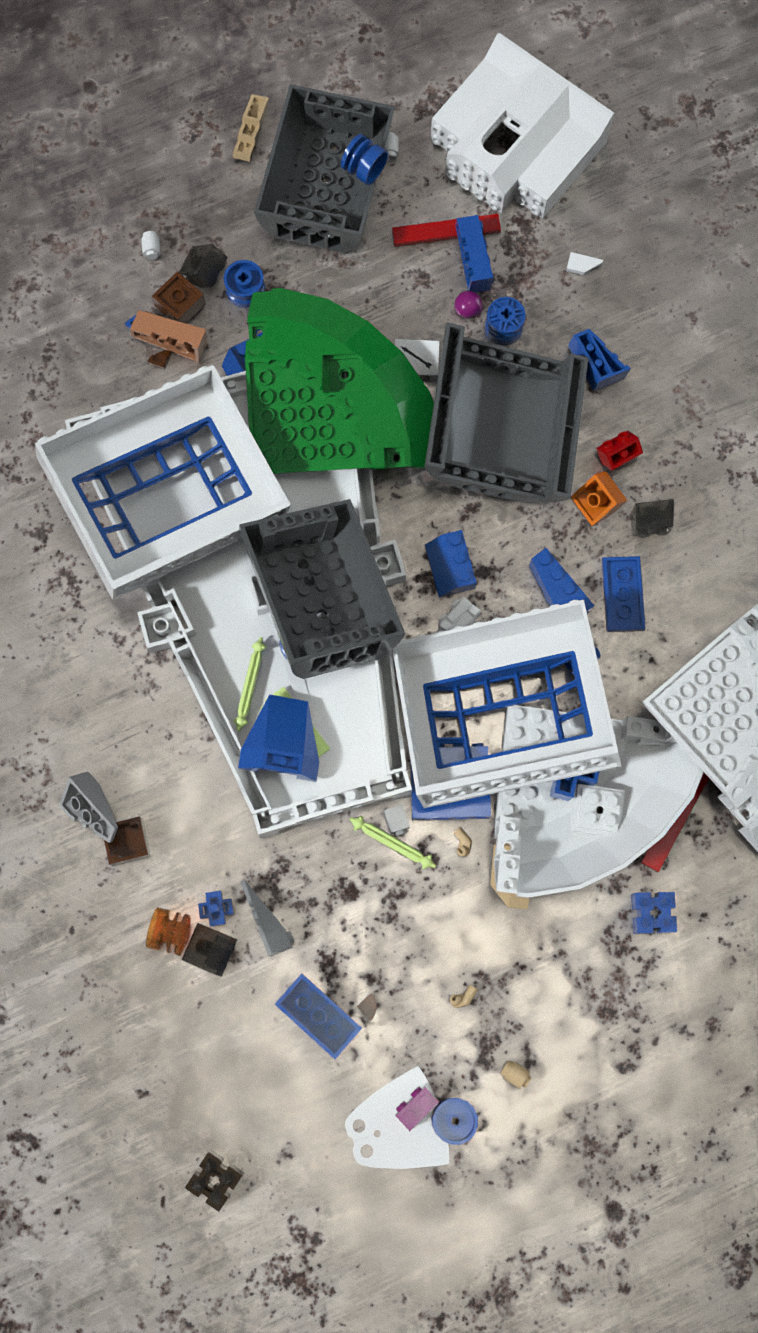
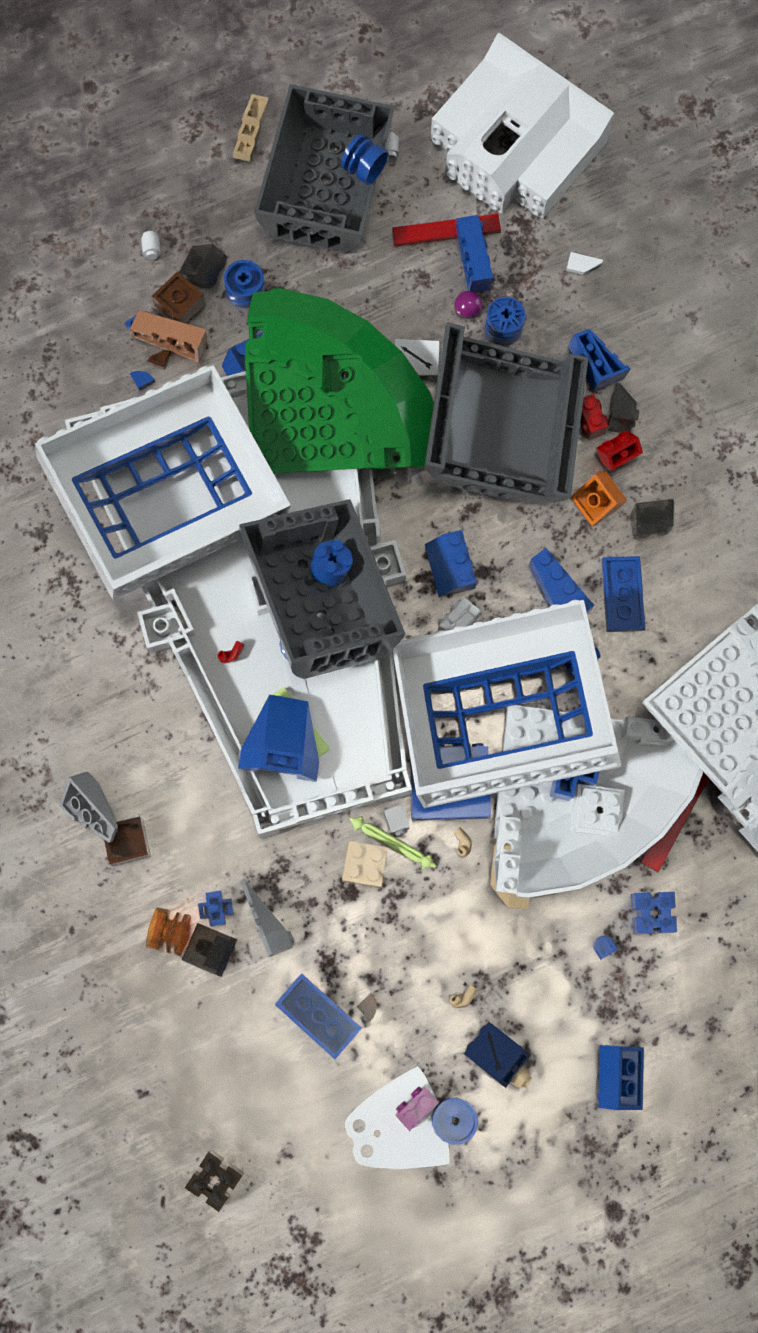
(142, 379): none -> blue tile
(231, 655): none -> red arm
(249, 684): yellowish green wheel -> none
(331, 563): none -> blue brick
(364, 864): none -> tan brick
(497, 1054): none -> dark blue brick
(592, 419): none -> red brick
(604, 946): none -> blue tile
(621, 1077): none -> blue slope
(622, 410): none -> clear smoke slope

